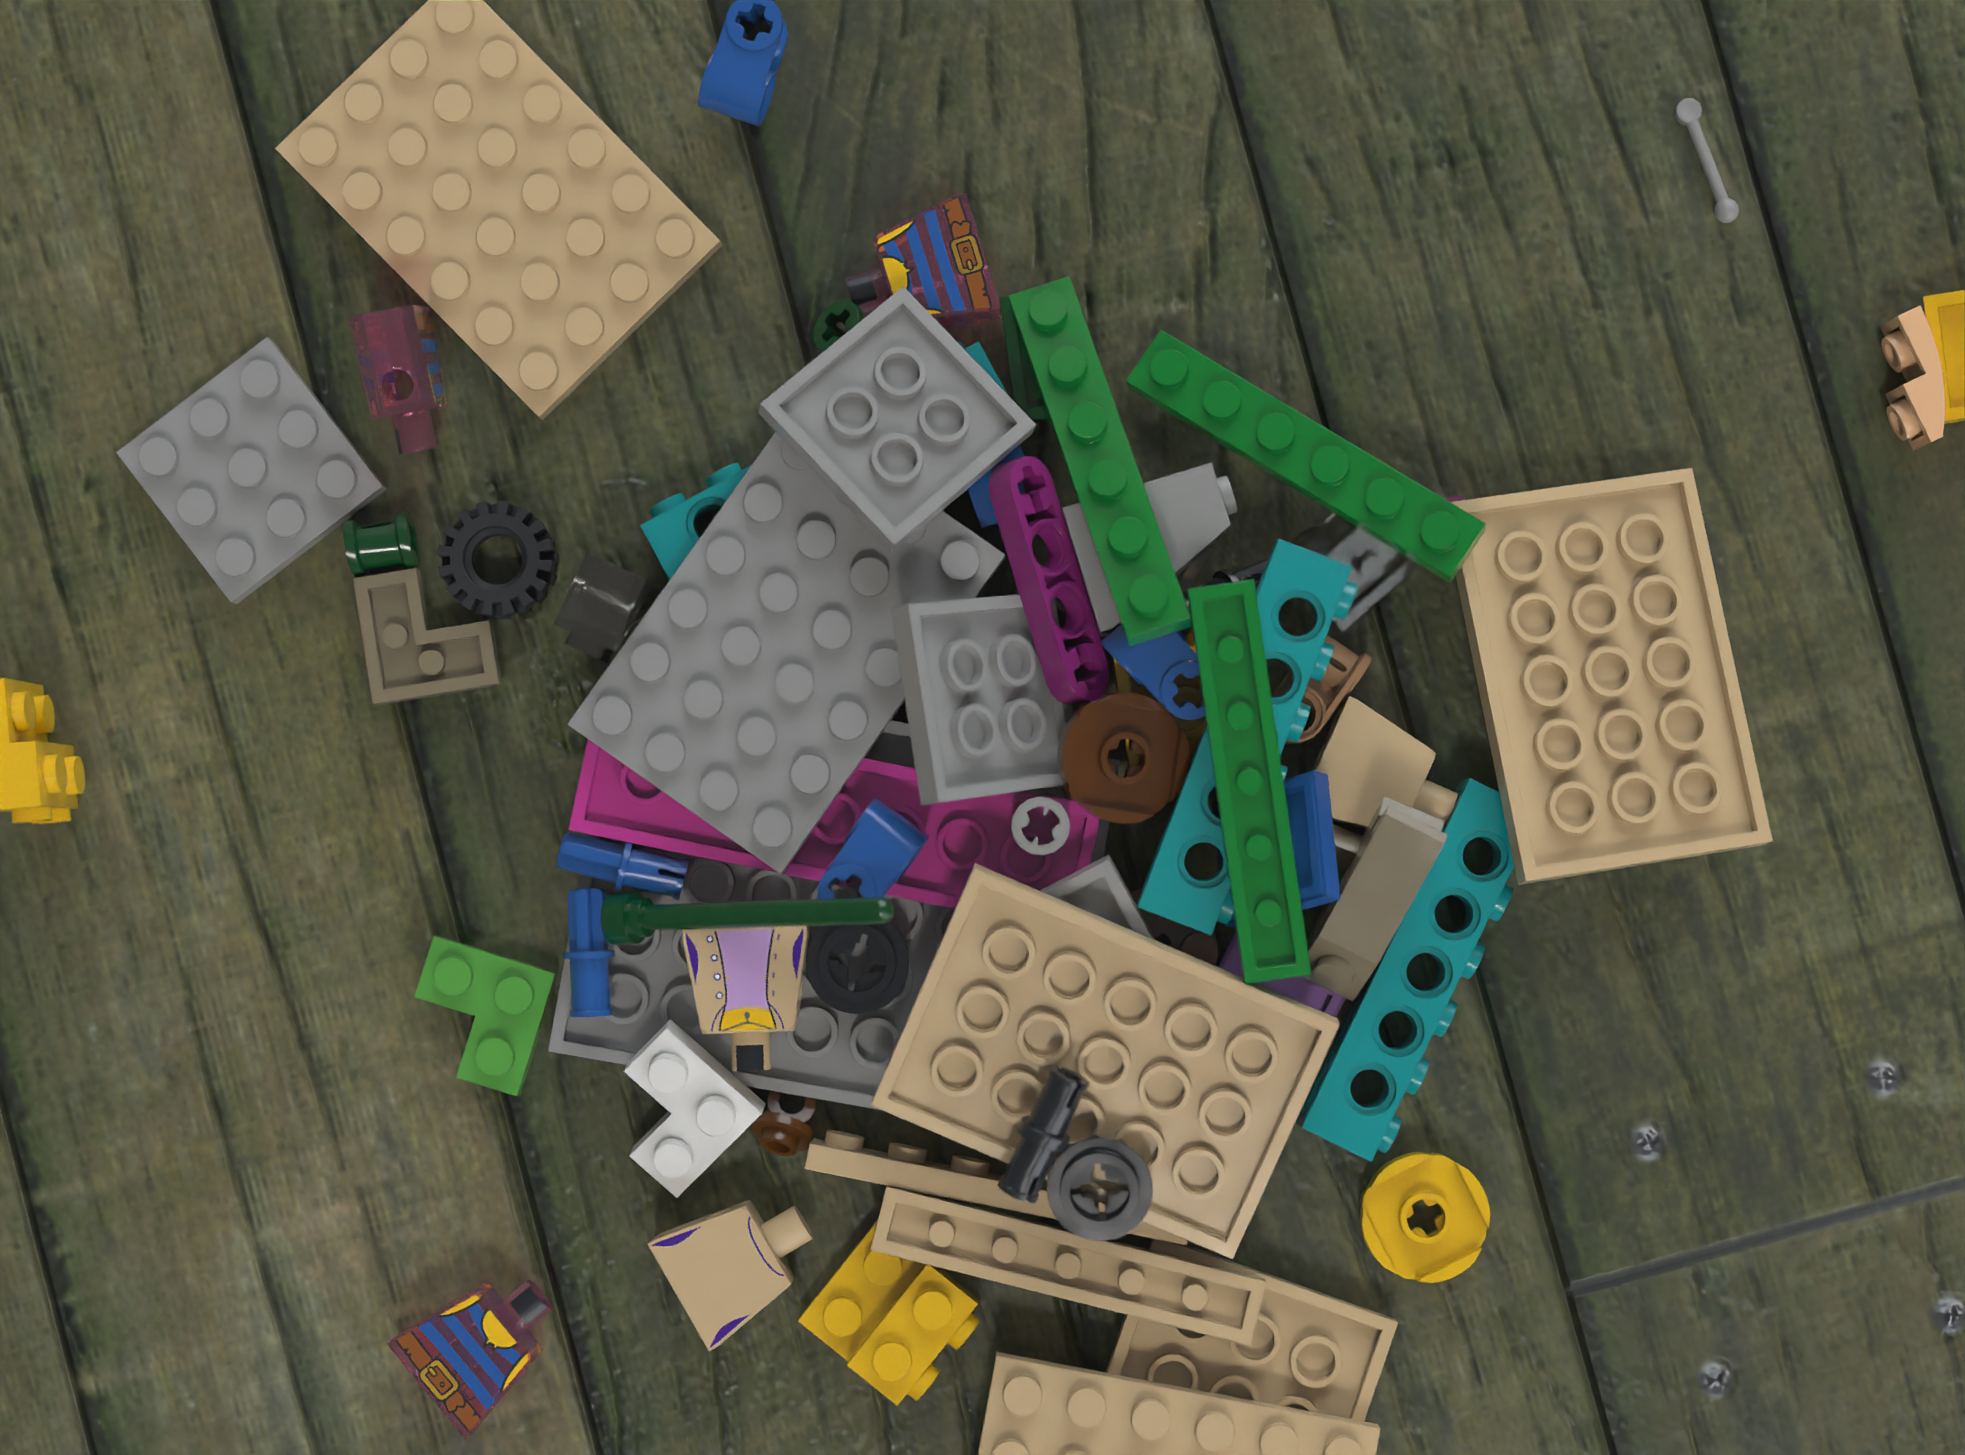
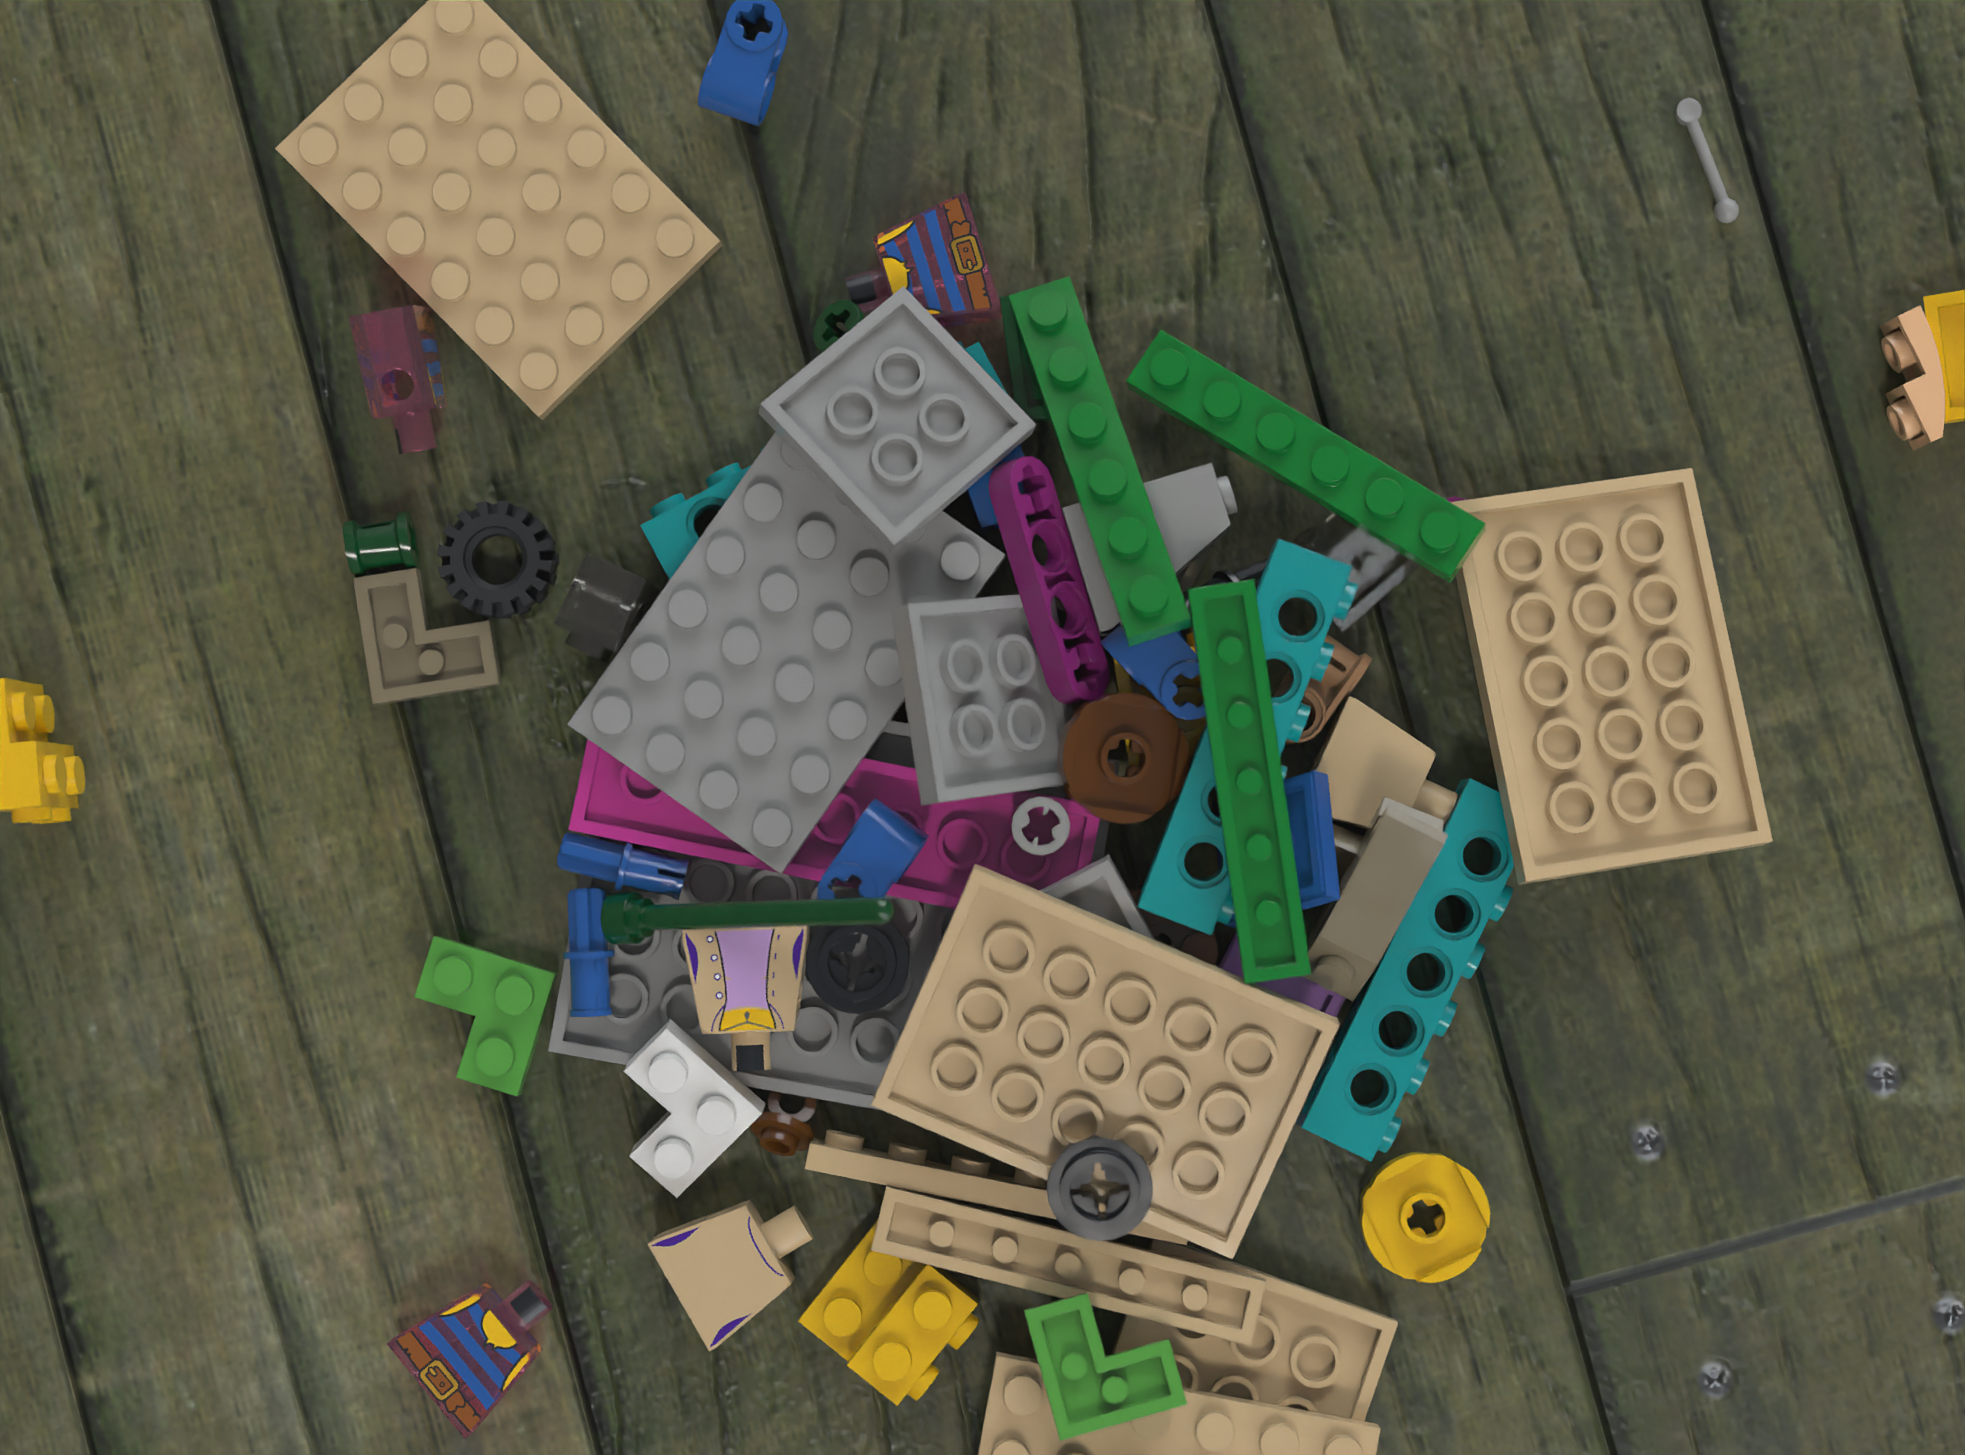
(251, 470): light grey plate -> none
(1043, 1134): black pin -> none
(1096, 1389): none -> bright green plate

